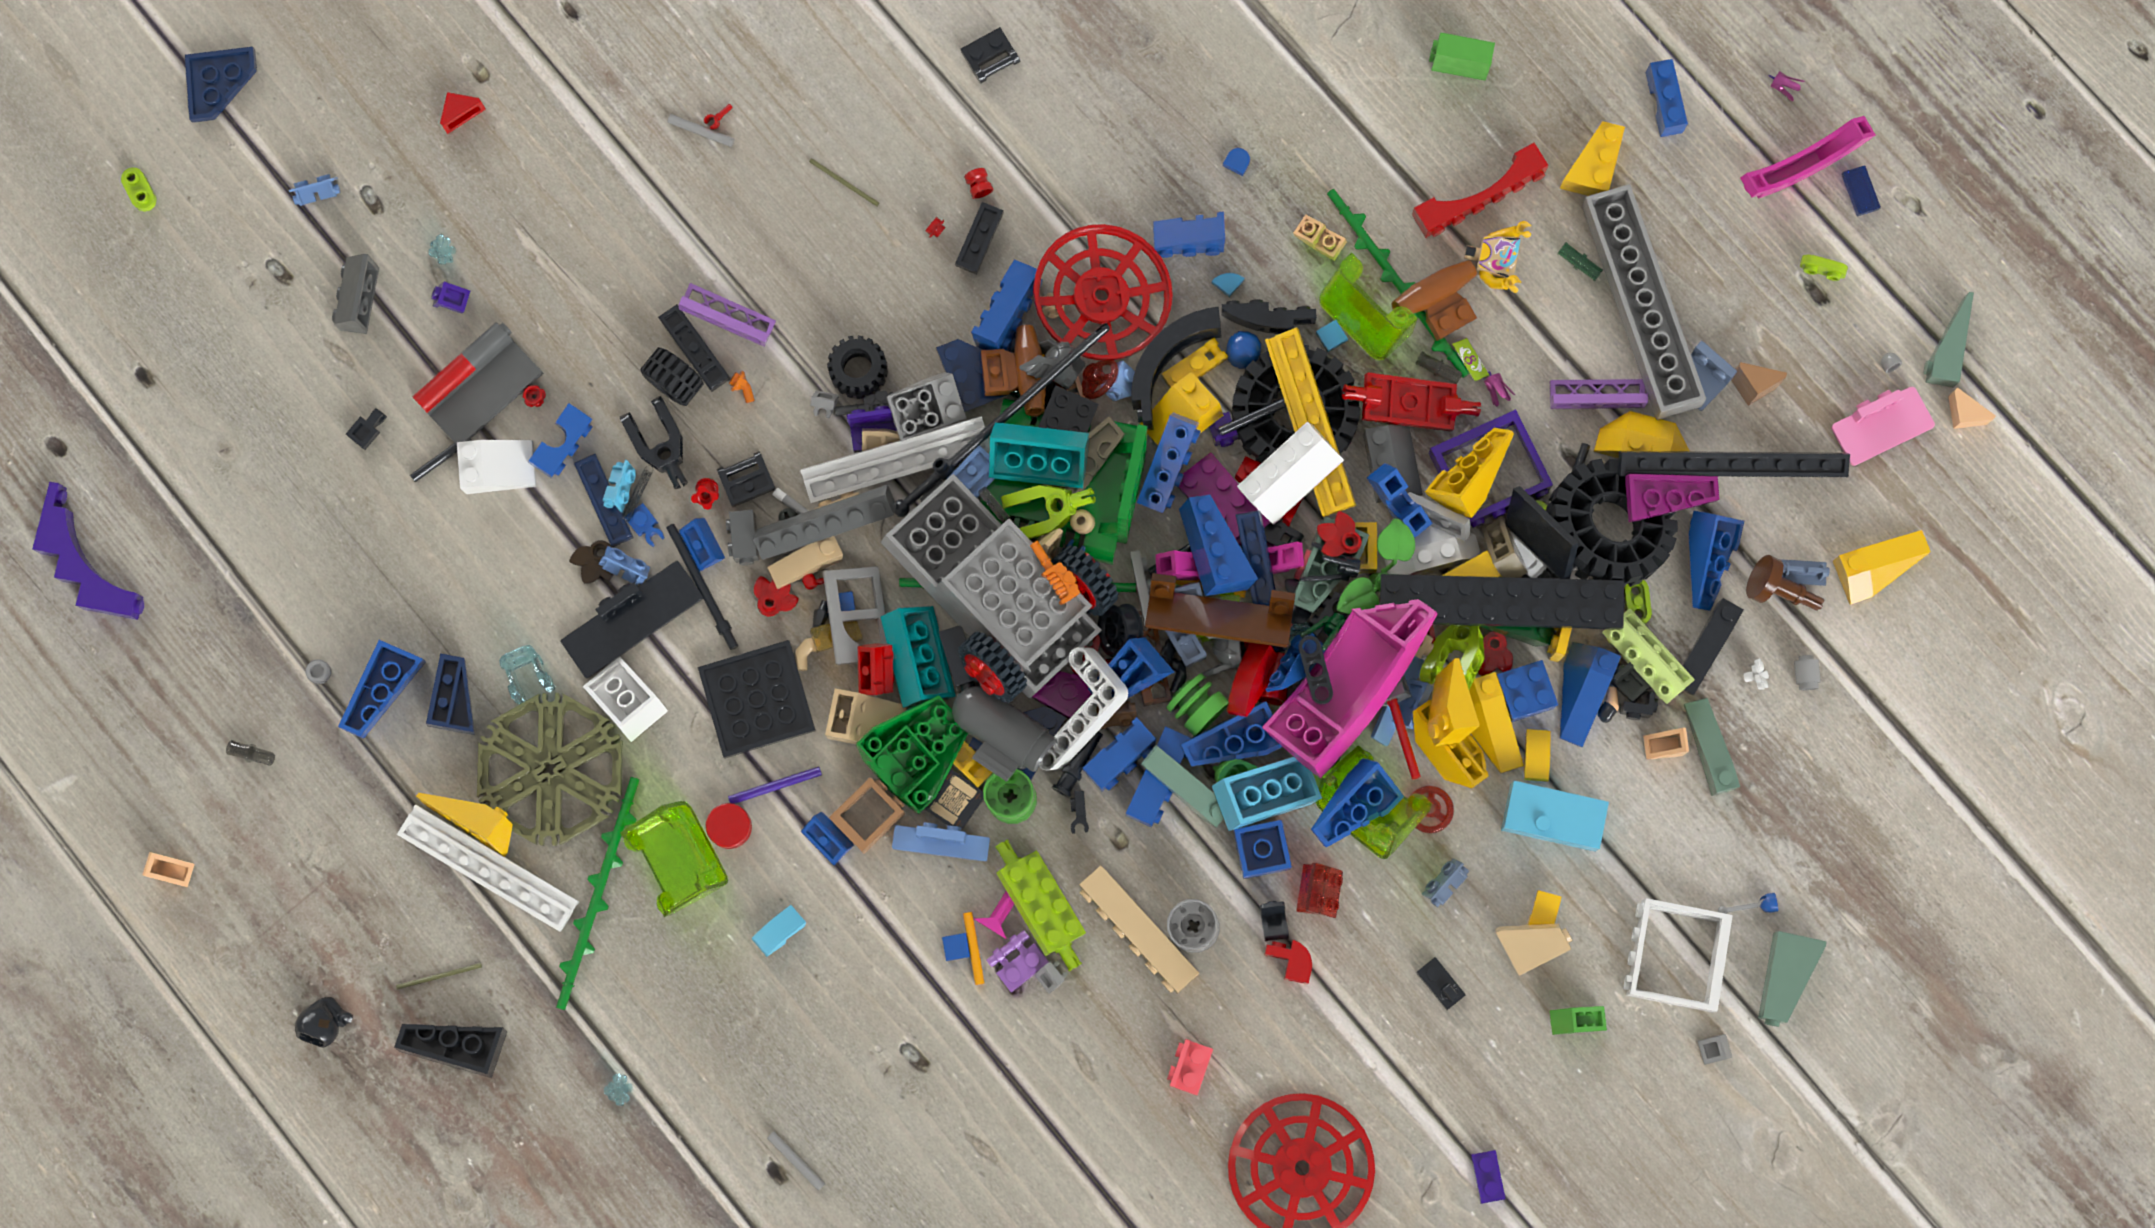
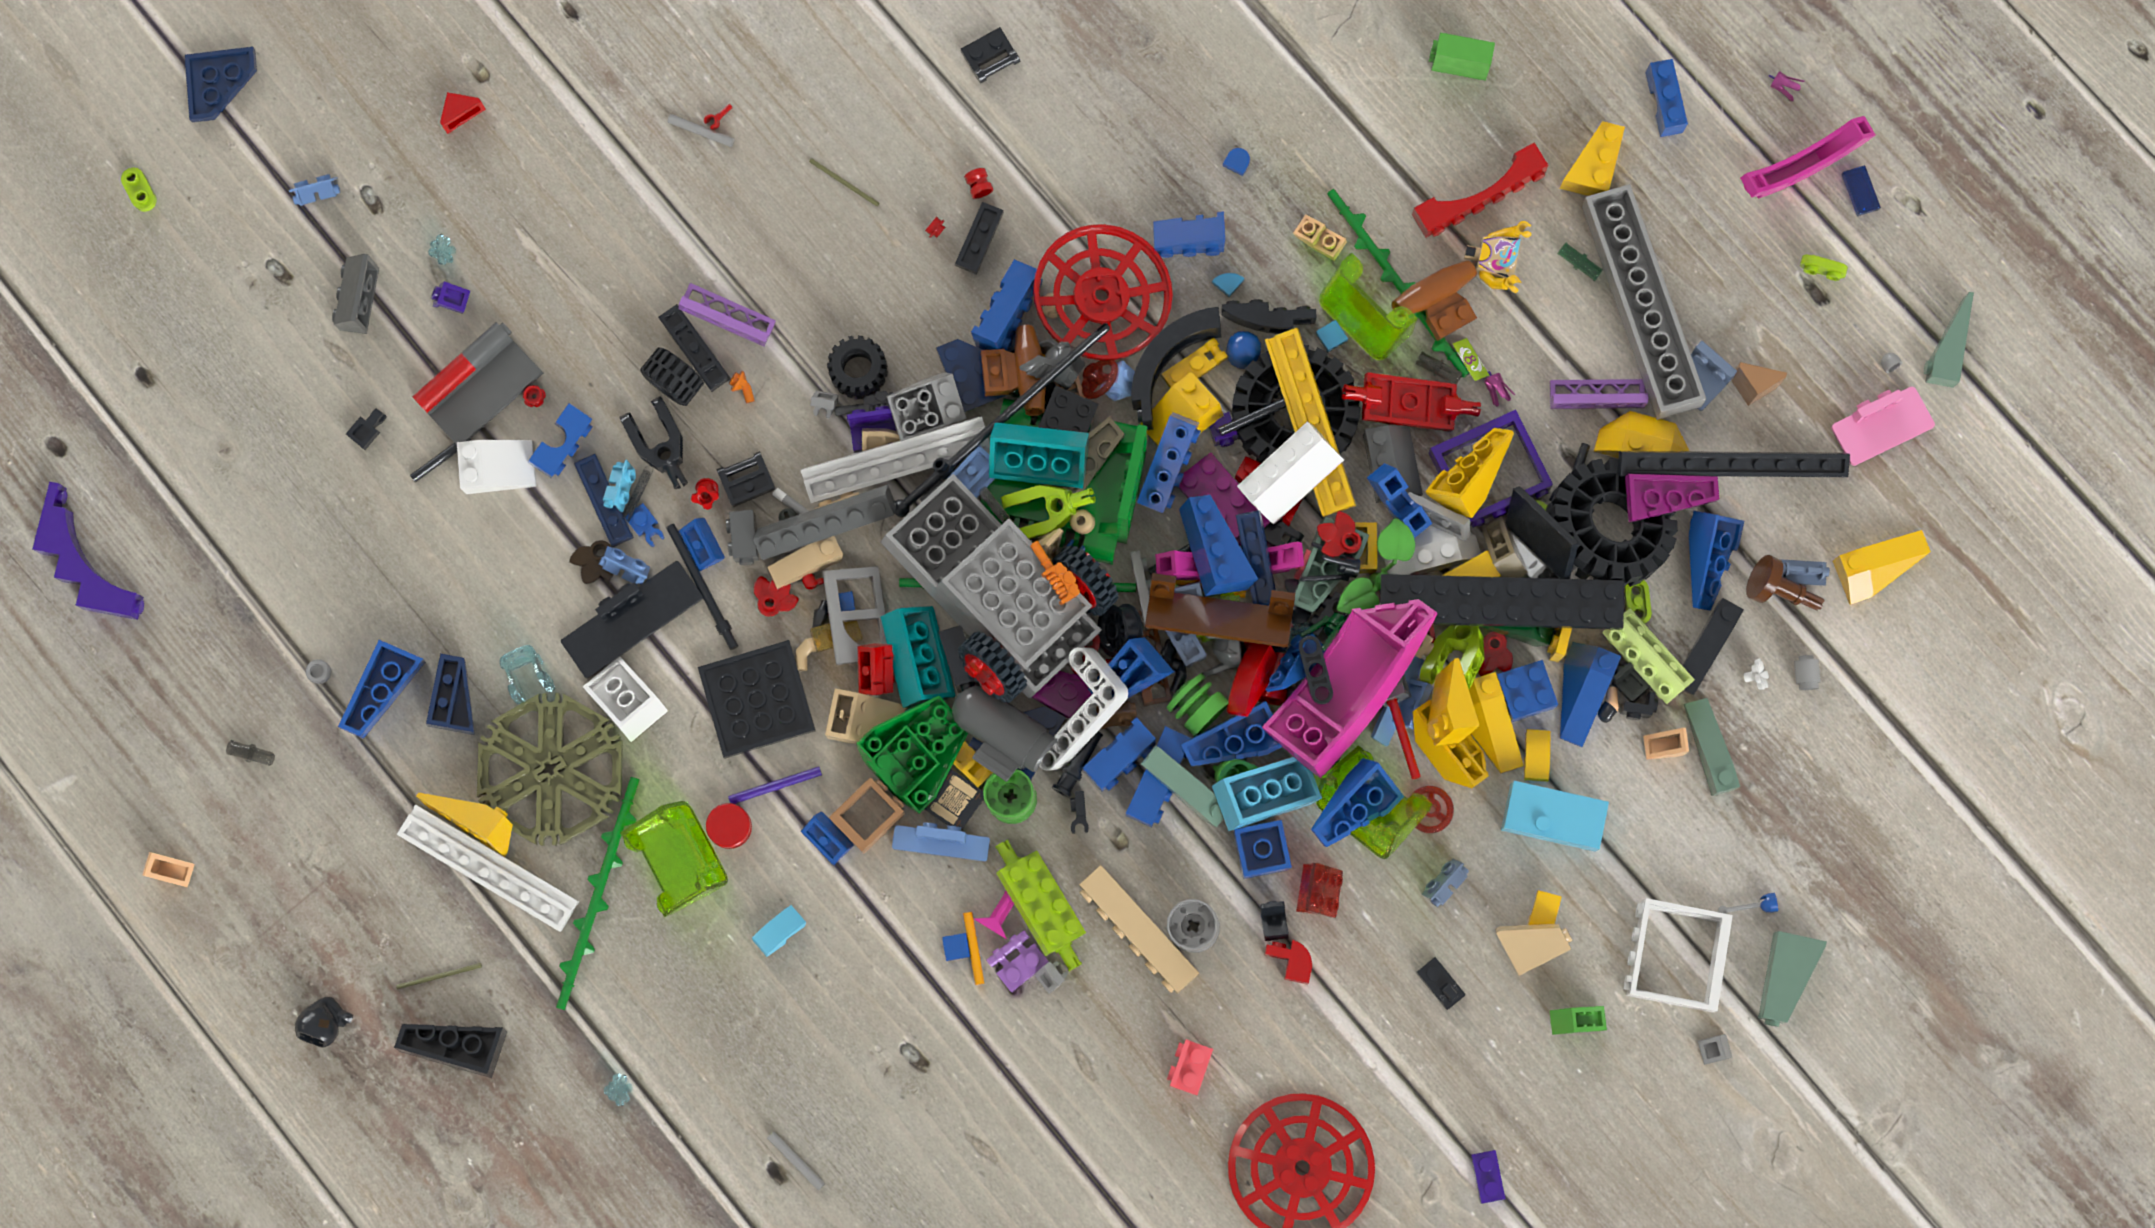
(1967, 411): light nougat slope -> none

